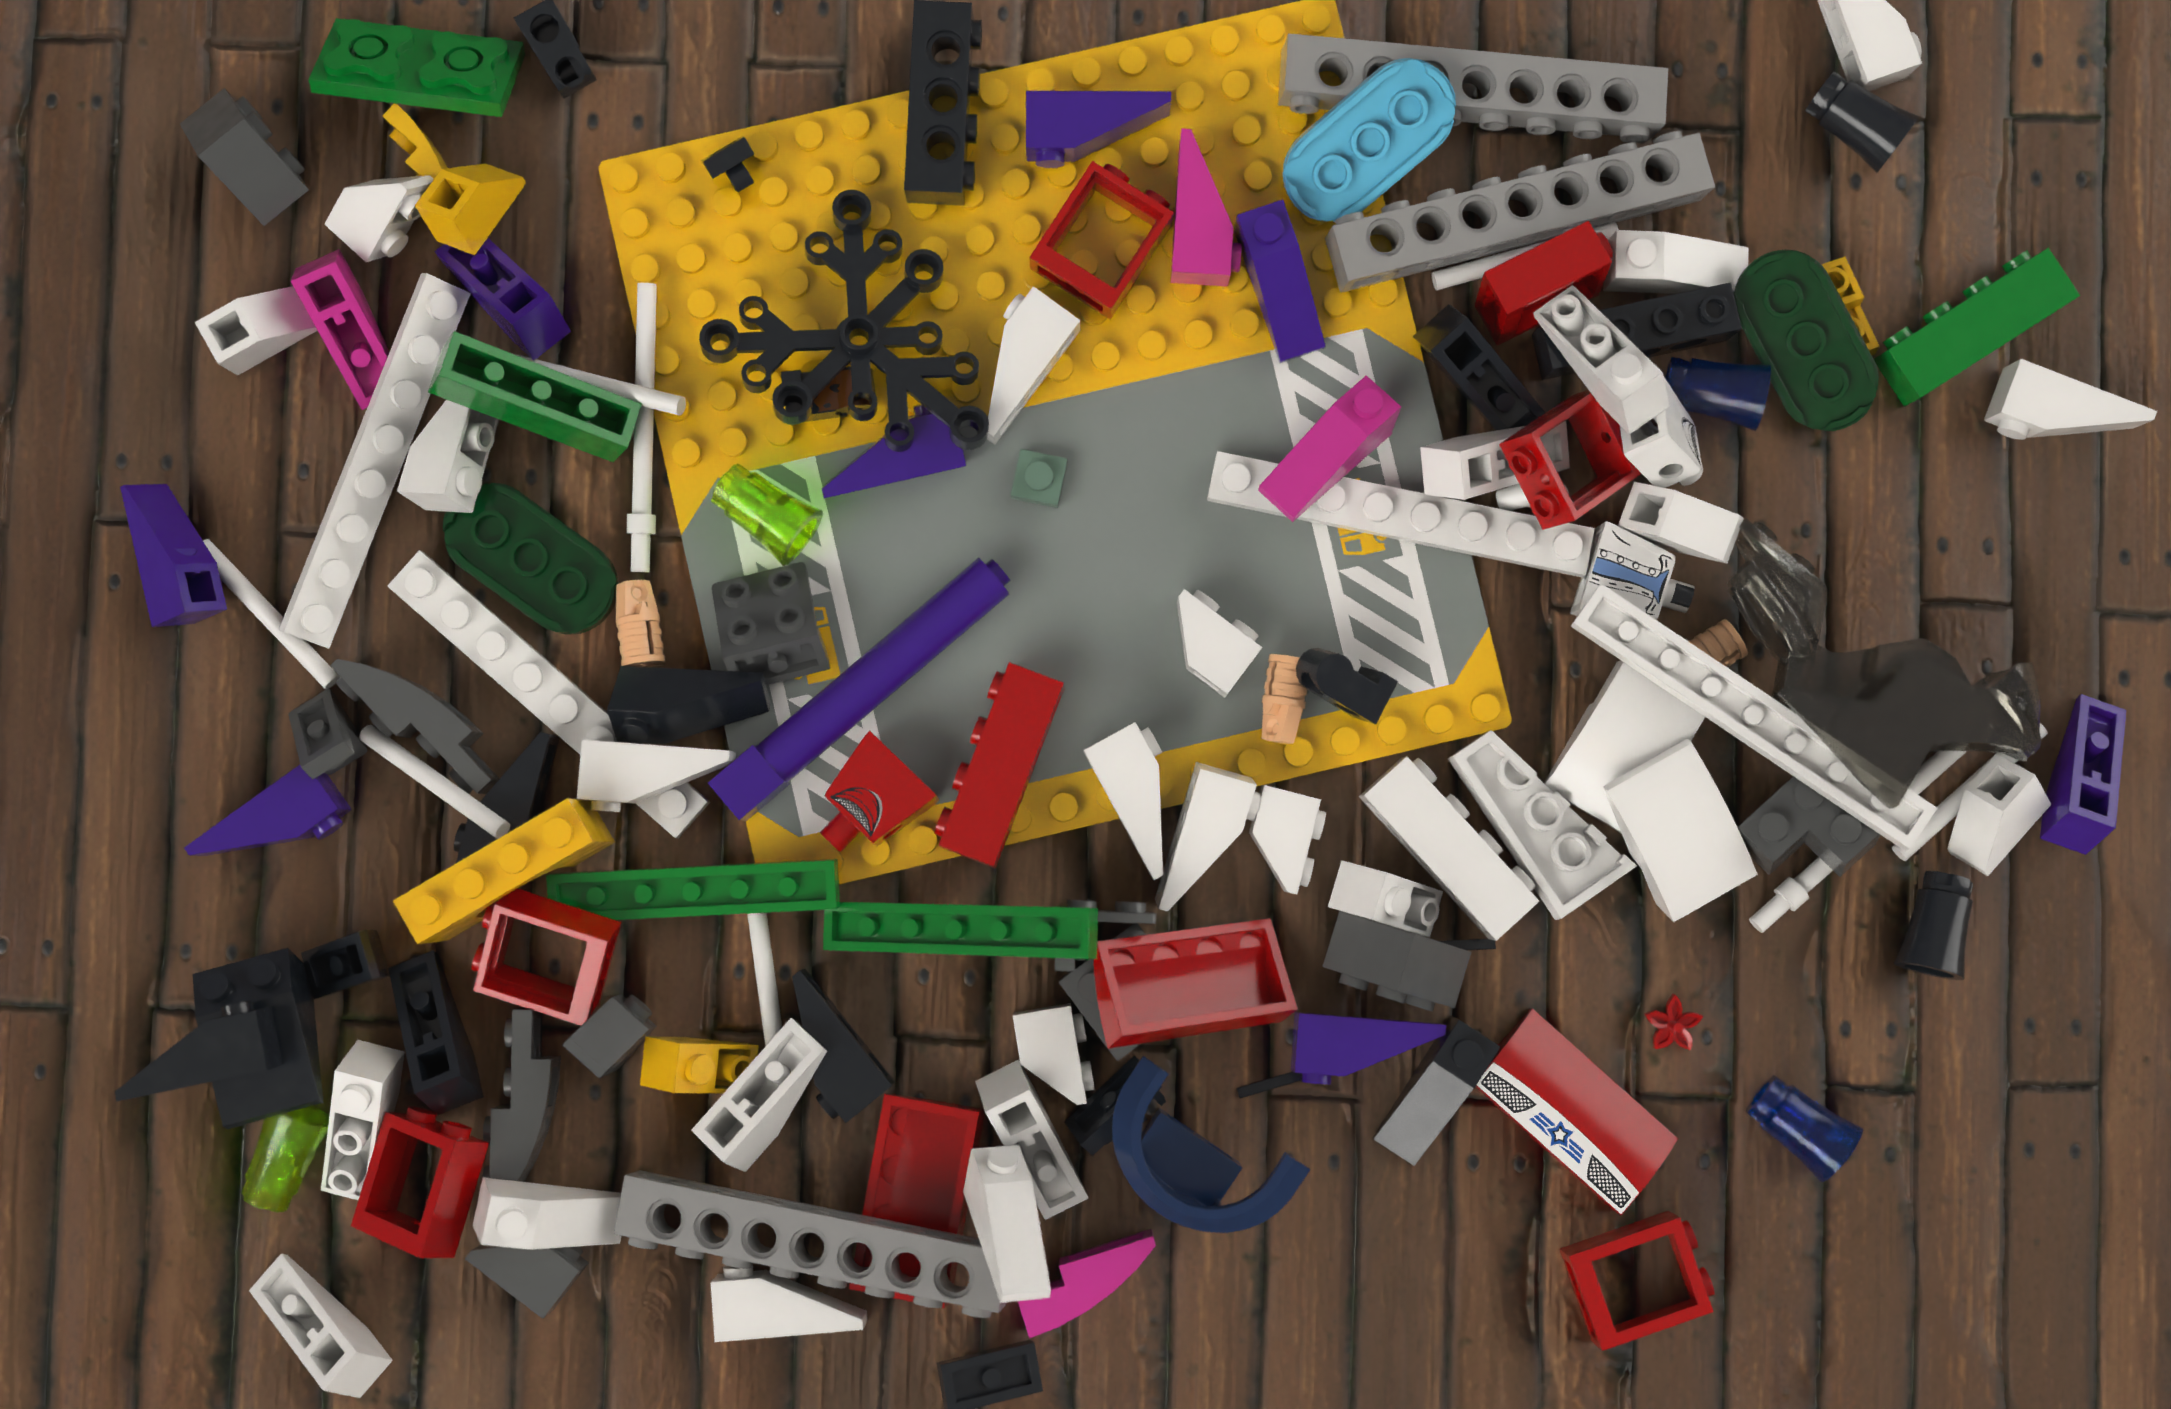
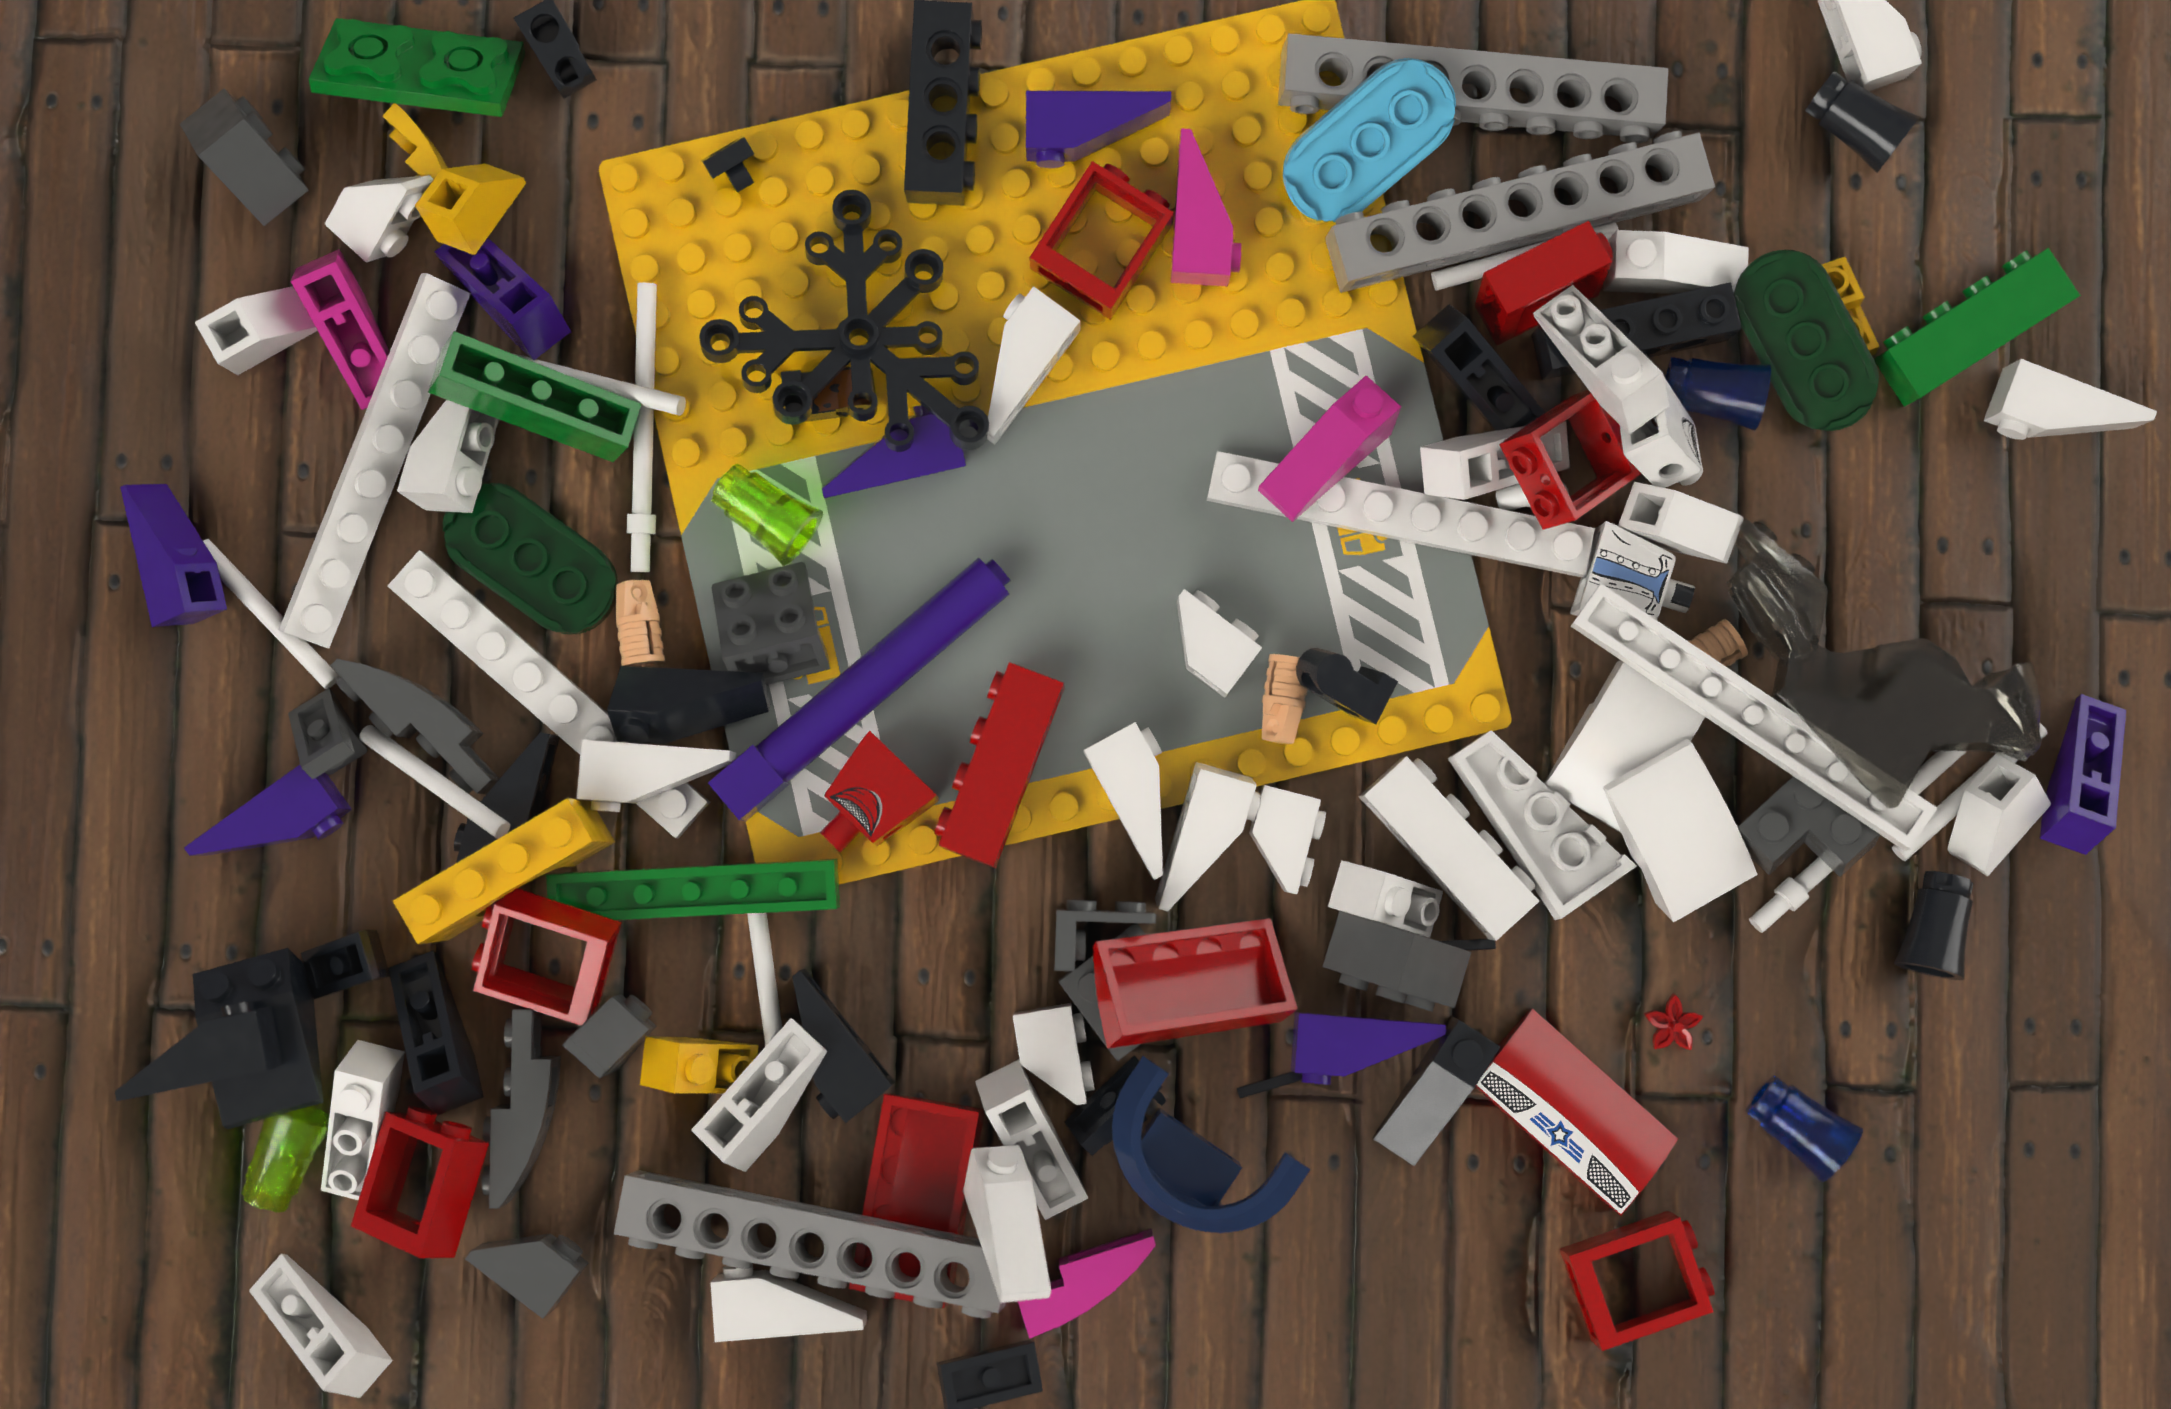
(544, 1215): white slope -> none
(962, 929): green plate -> none
(1039, 478): sand green plate -> none
(1279, 280): dark purple slope -> none

